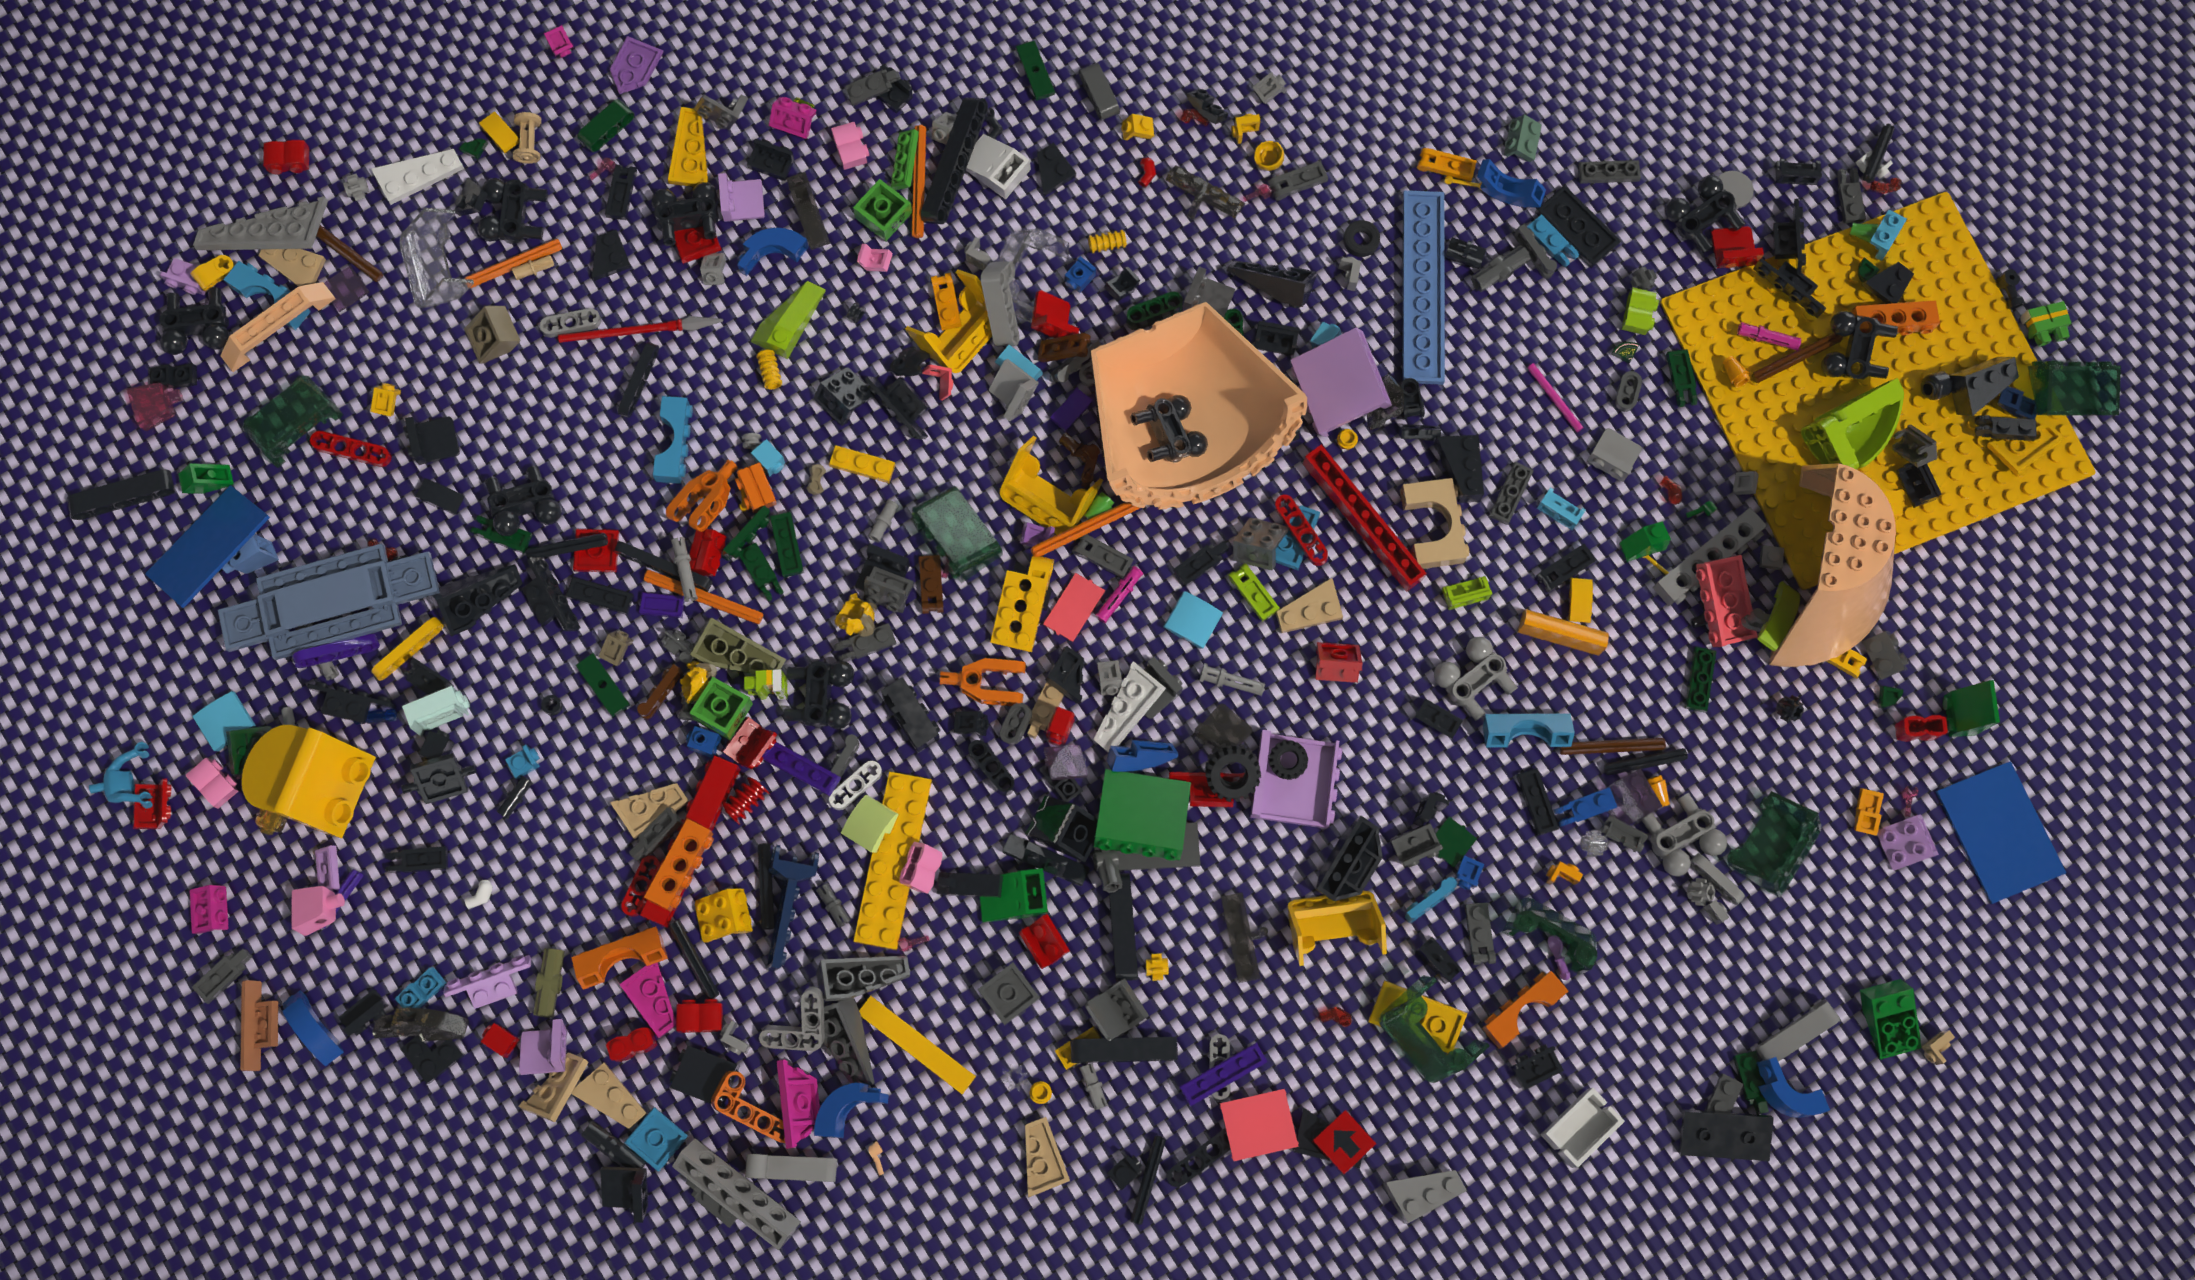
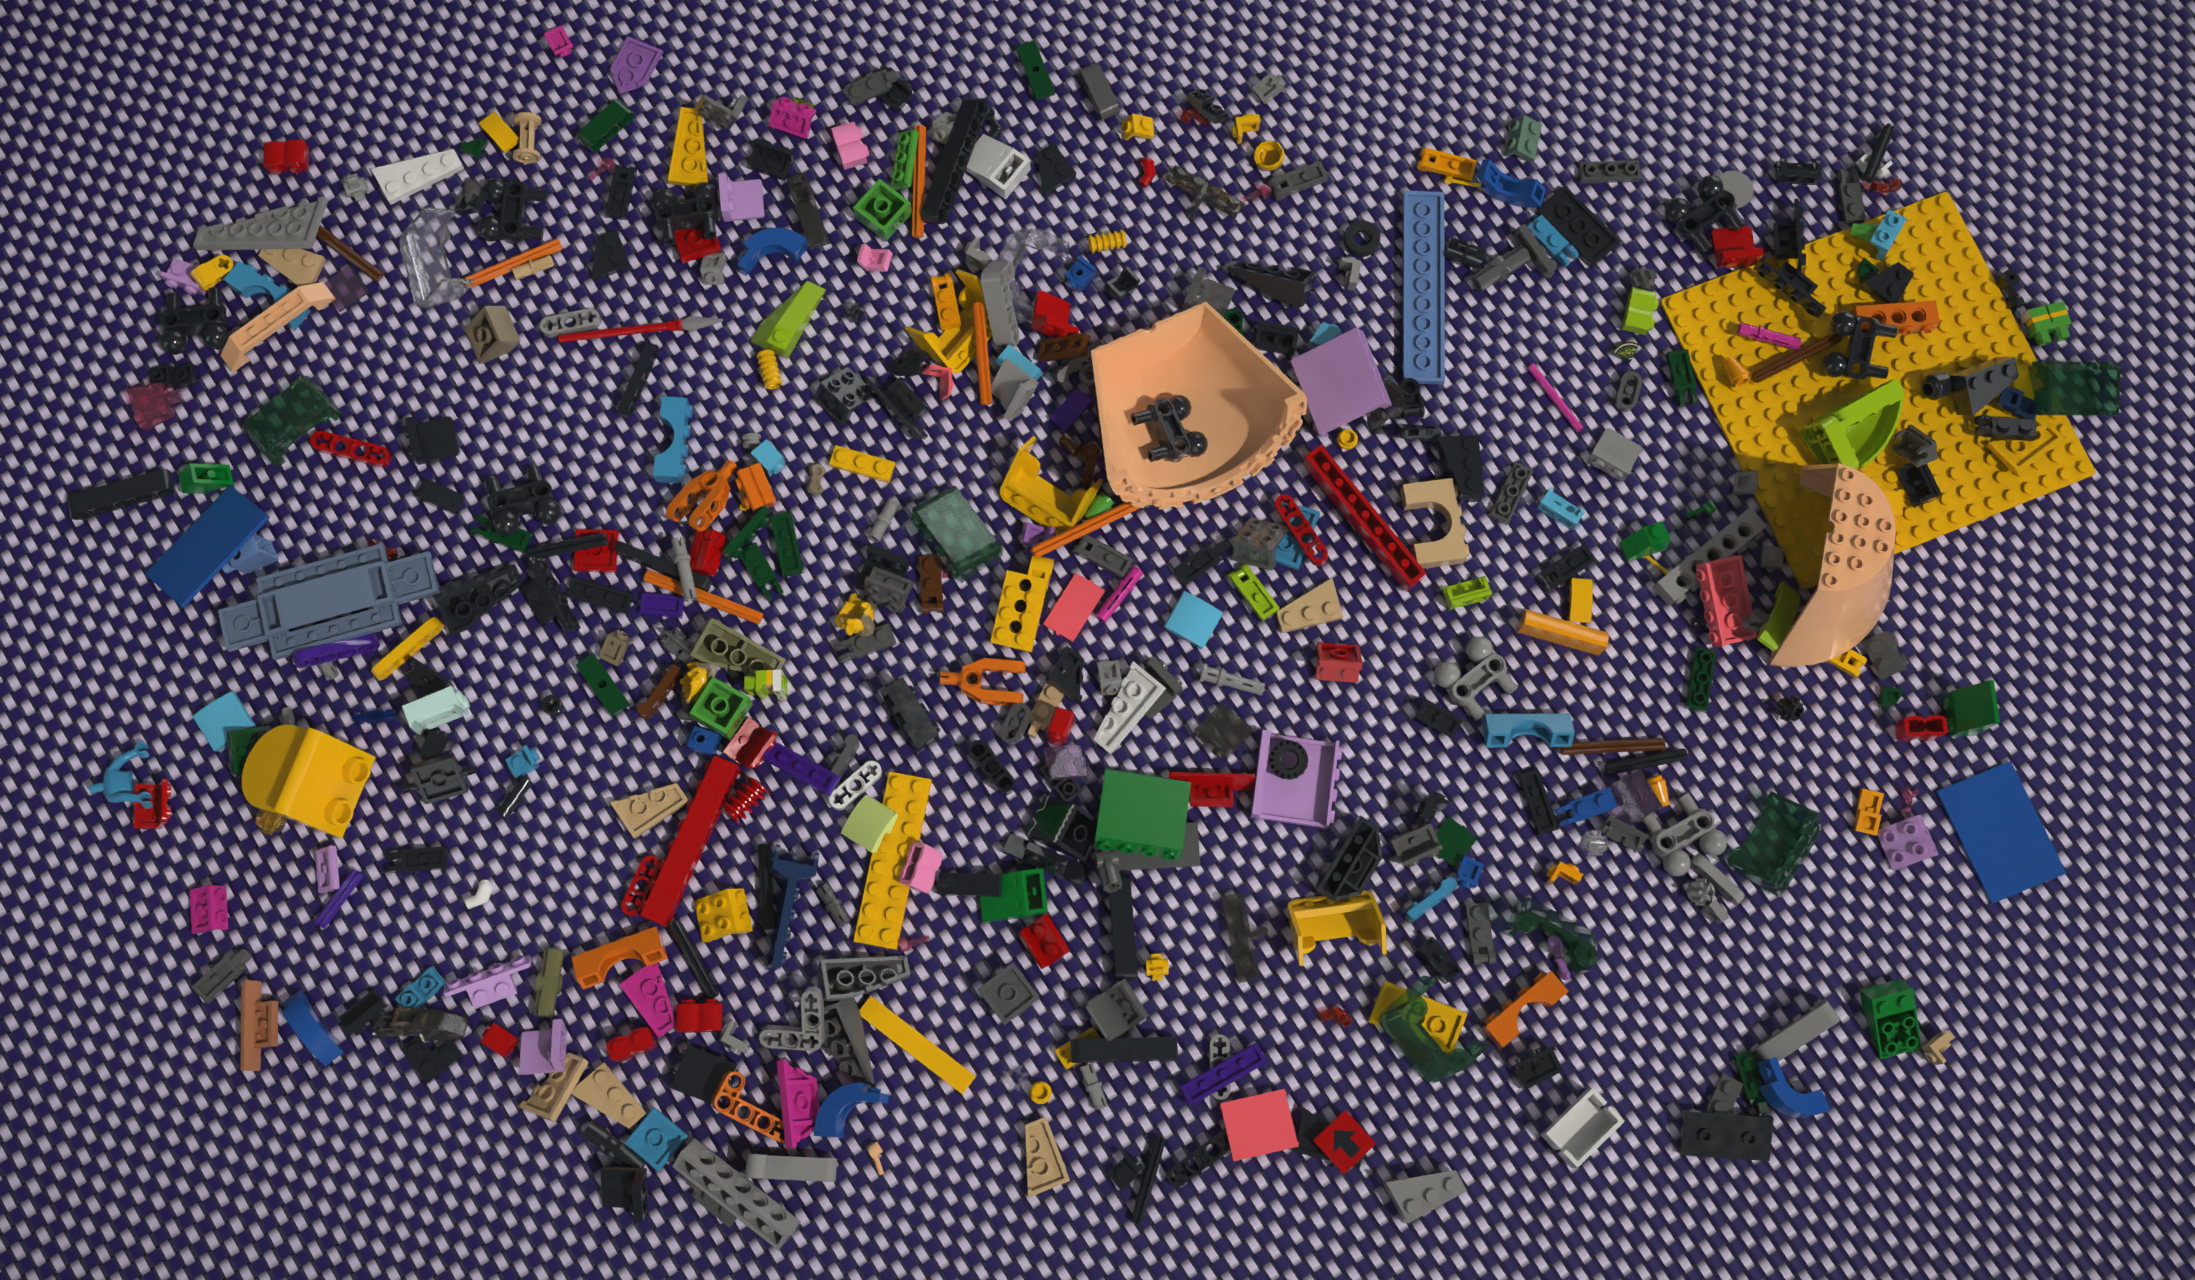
(212, 782): bright pink brick -> none
(314, 908): bright pink torso -> none
(346, 705): black bracket -> none
(384, 399): yellow bracket -> none
(656, 834): dark grey hinge -> none
(689, 833): orange brick -> none
(819, 694): black piece -> none
(971, 723): black bracket -> none
(982, 353): none -> orange axle
(1140, 755): blue slope -> none
(1160, 303): dark green beam -> none
(1238, 788): black tyre -> none
(1674, 490): clear red arm -> none

